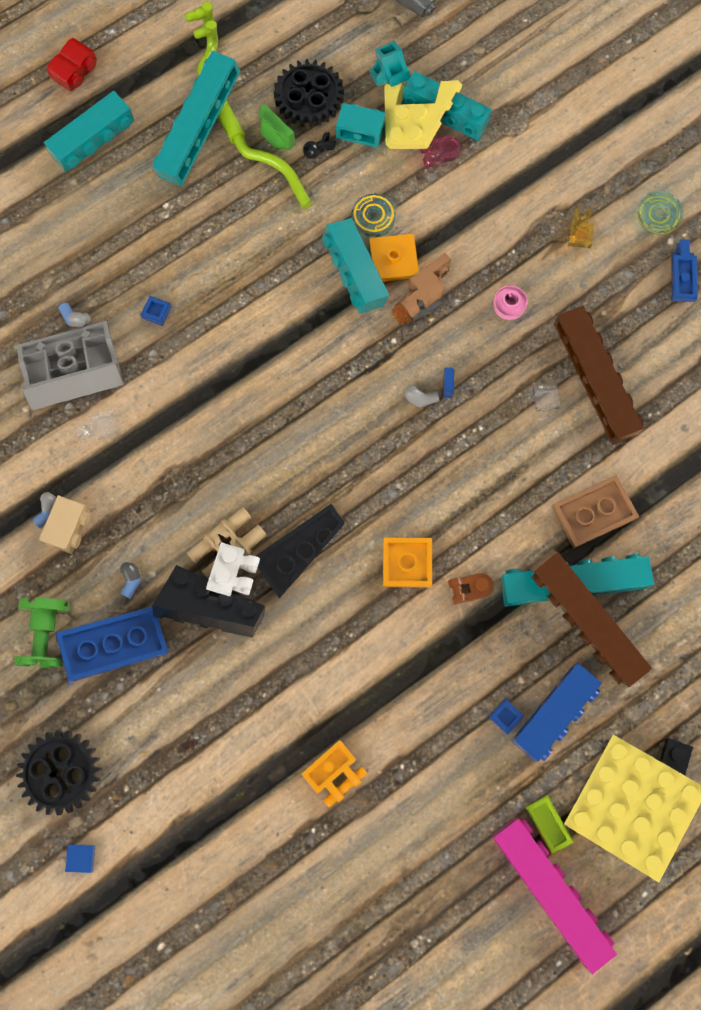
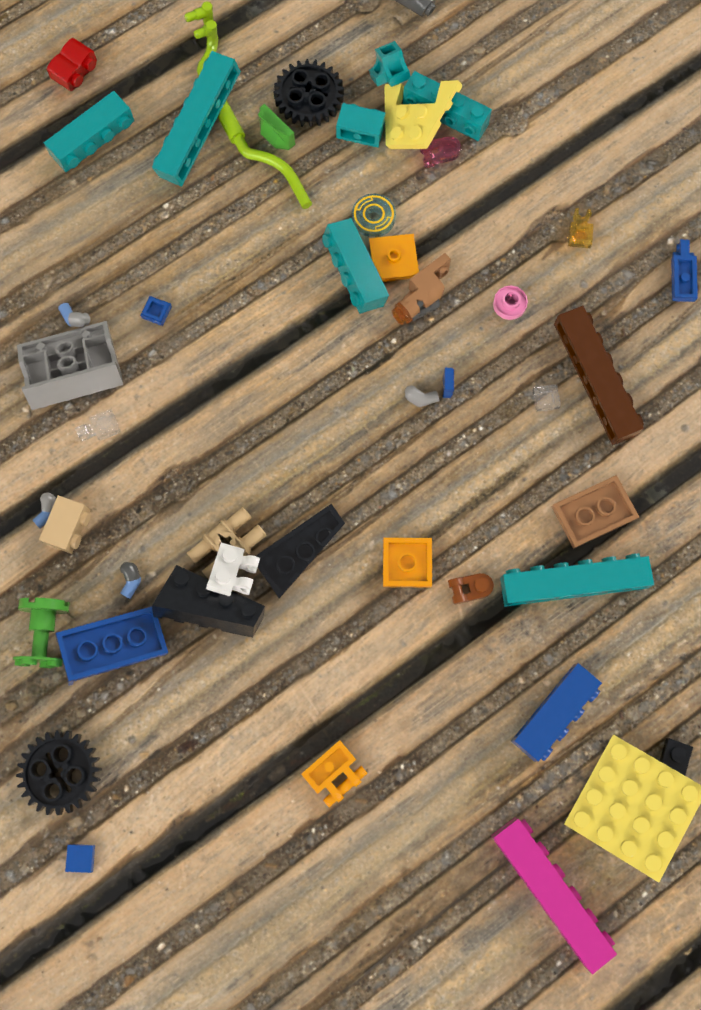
(312, 149): black arm -> none
(506, 716): blue tile -> none
(549, 824): lime tile -> none
(590, 618): reddish brown brick -> none
(660, 224): clear light blue tile -> none

